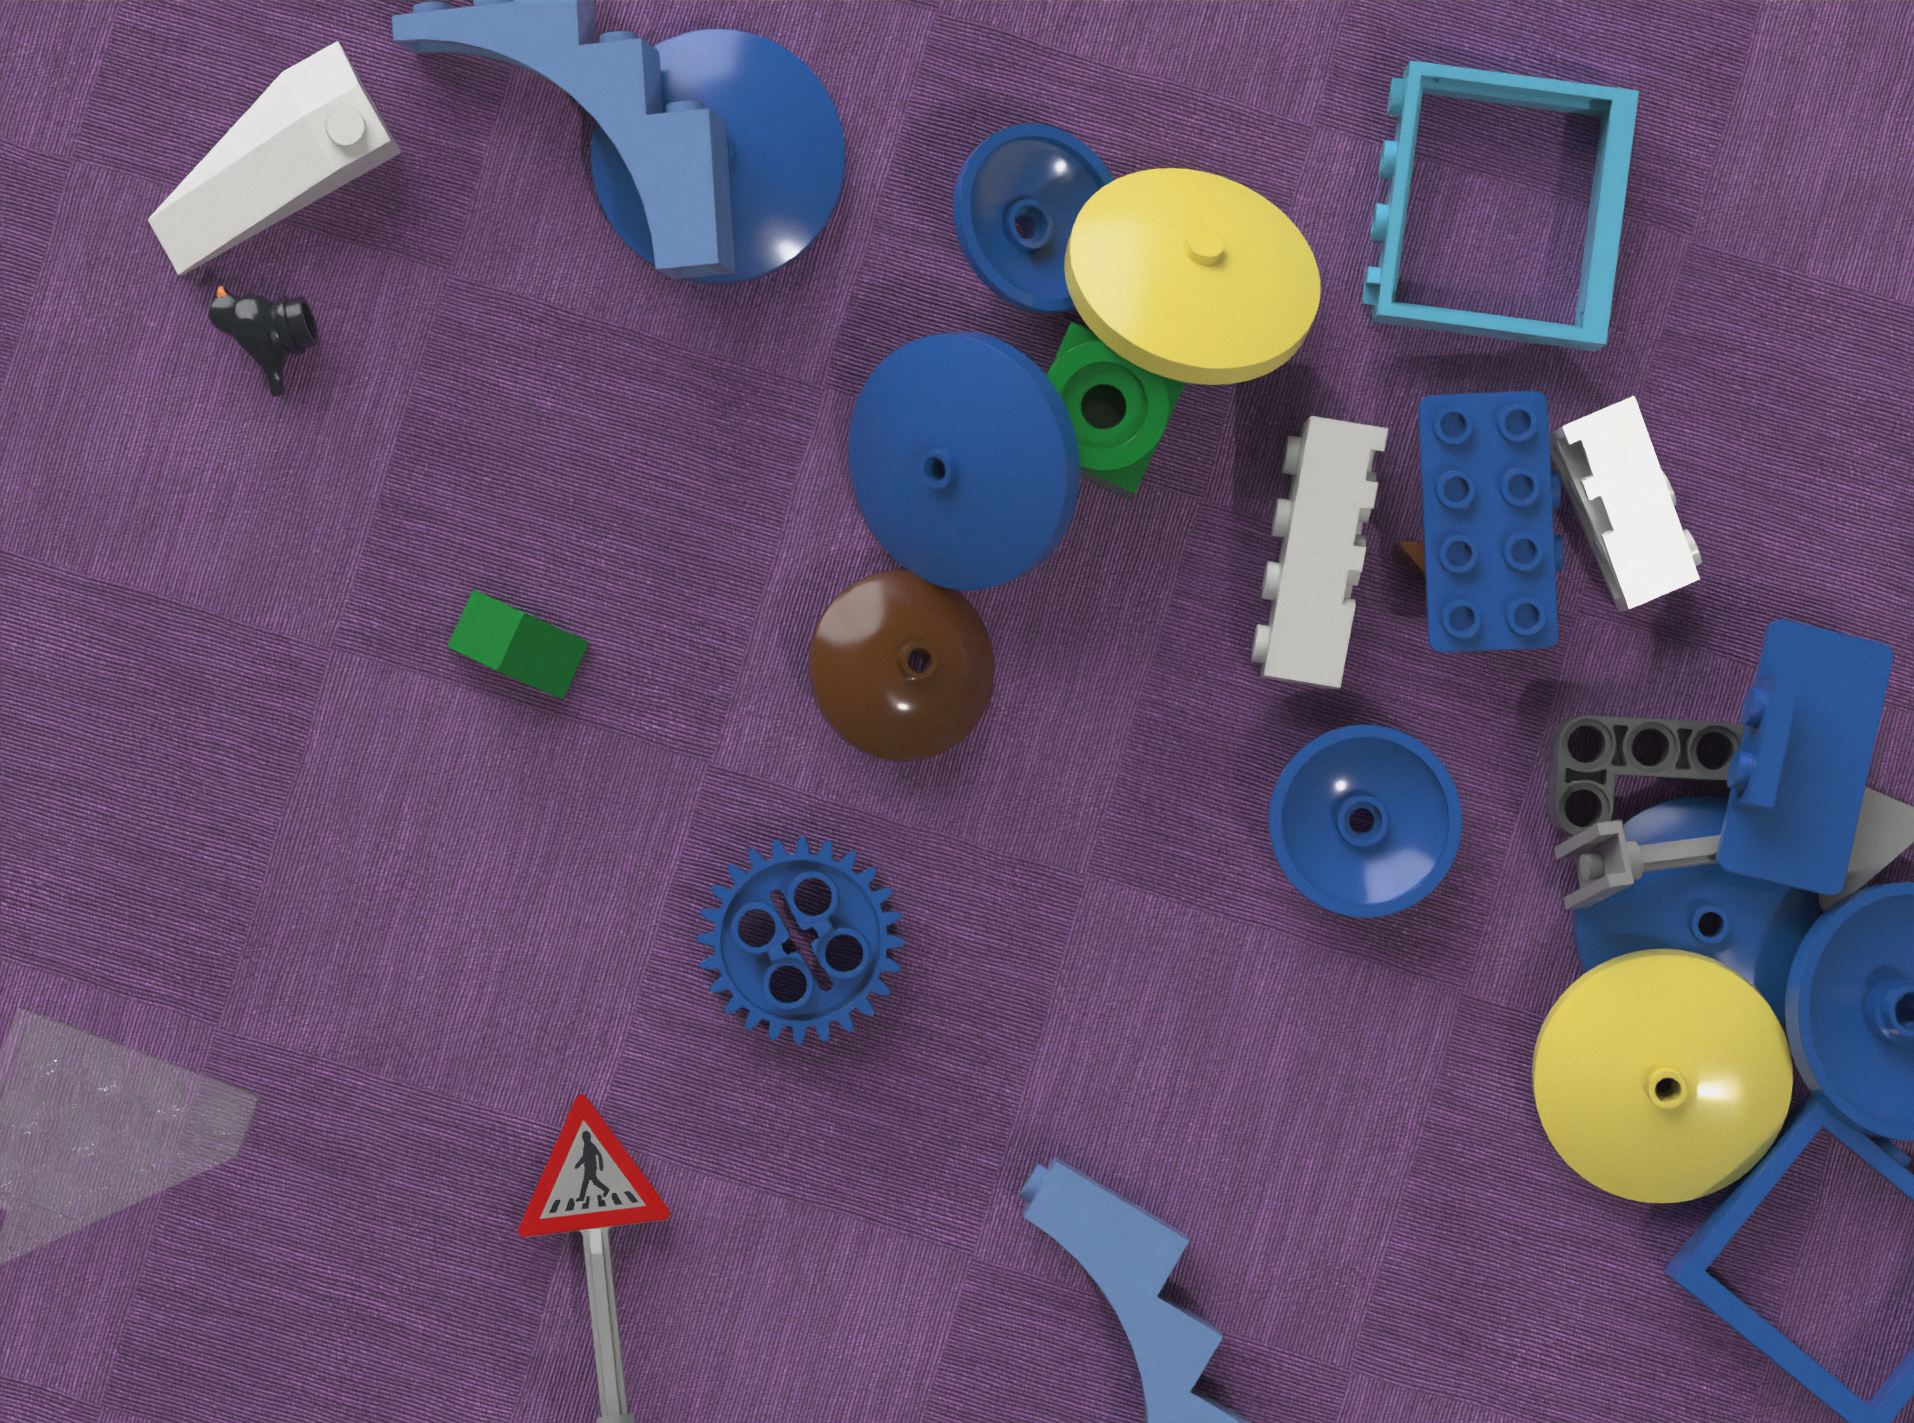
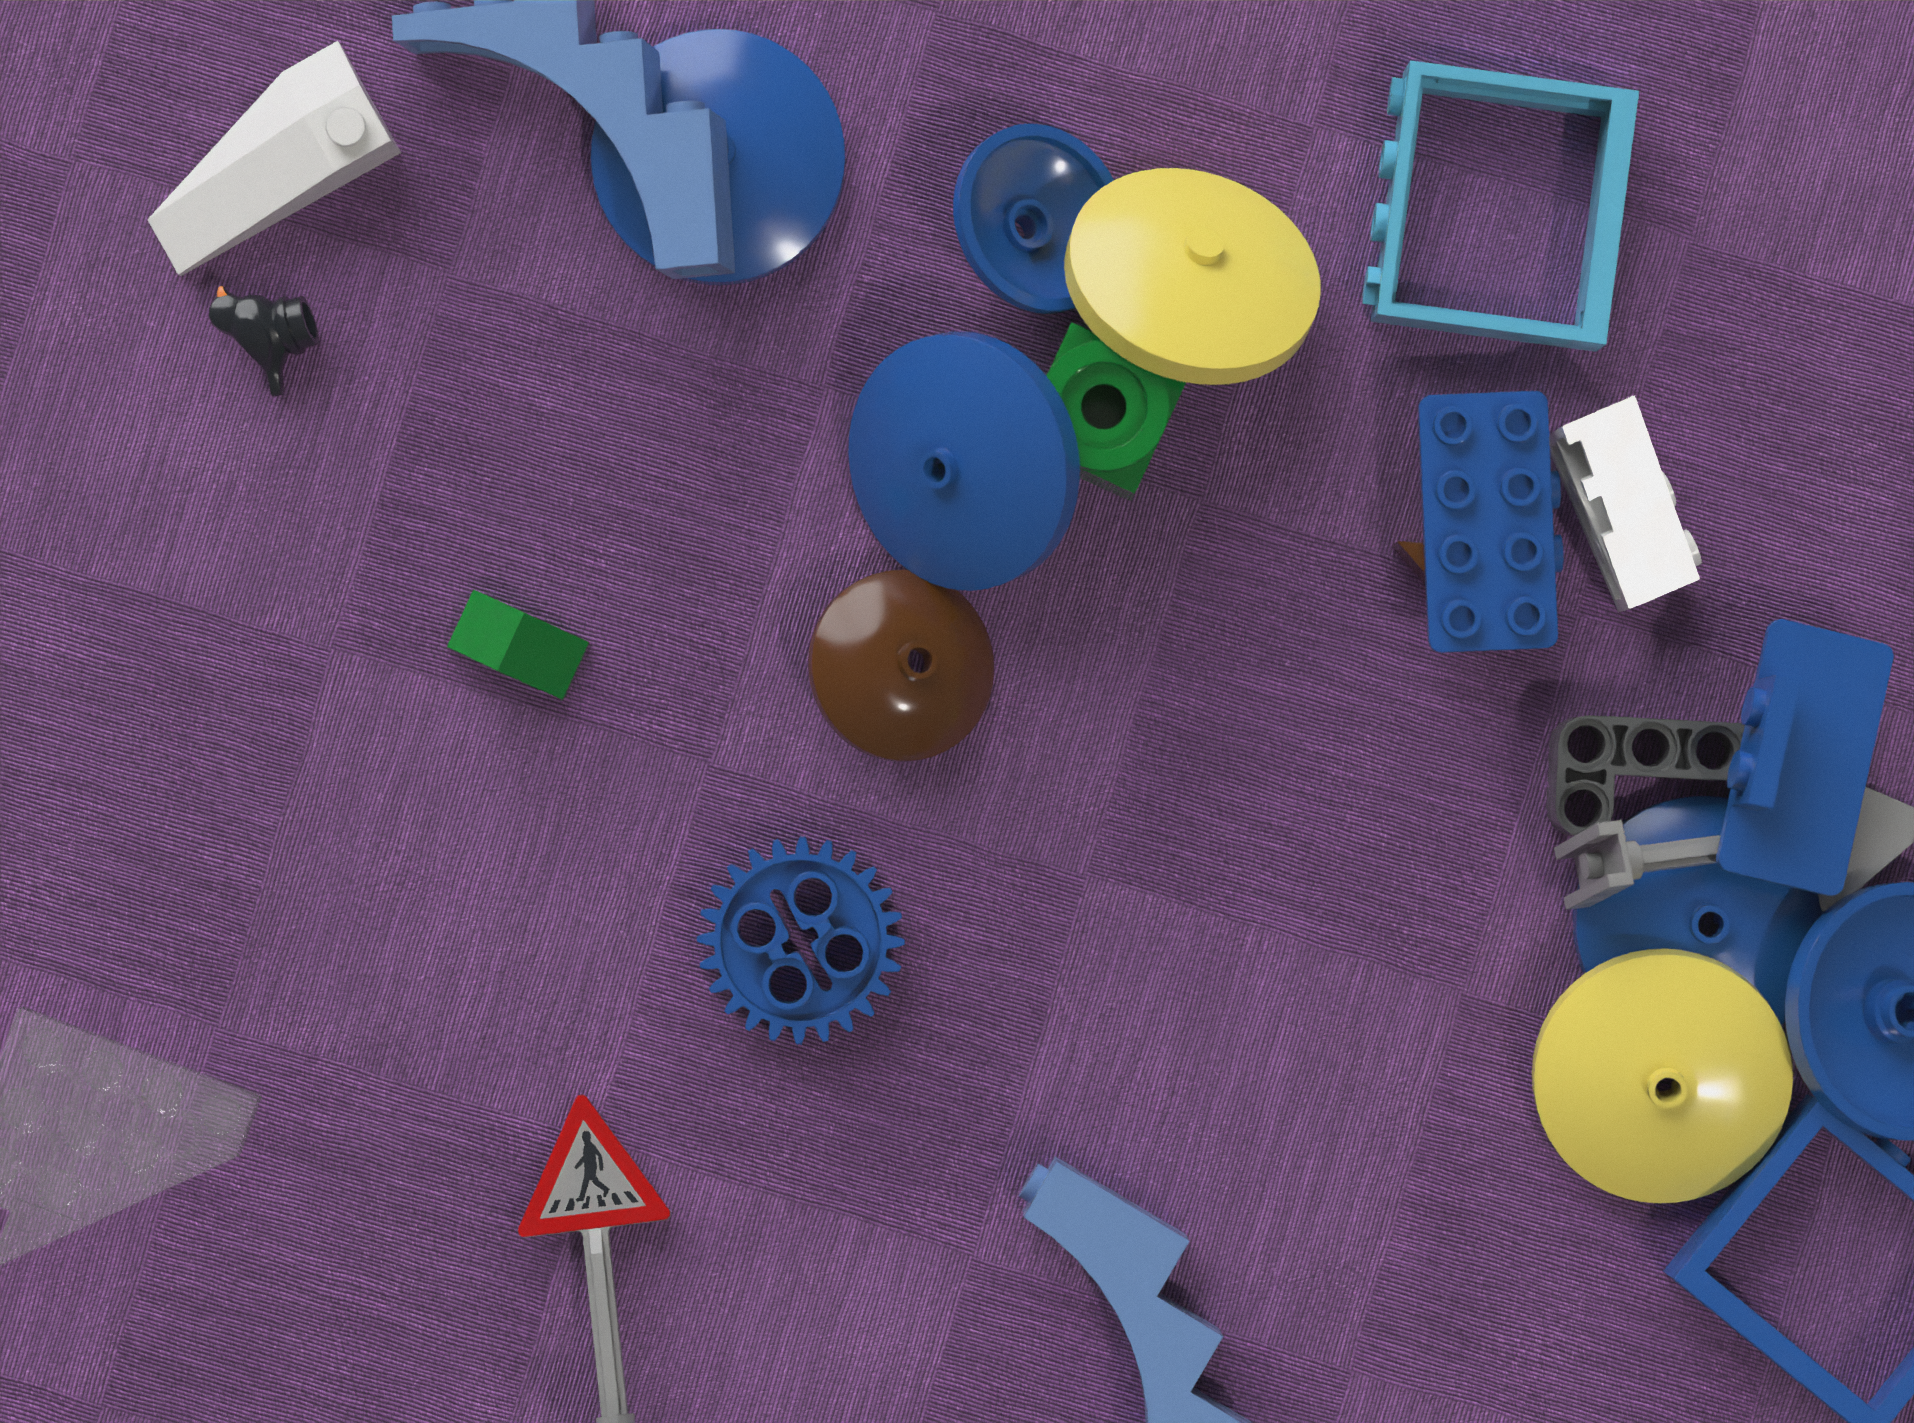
(1318, 552): white wedge -> none
(1411, 830): blue dish -> none

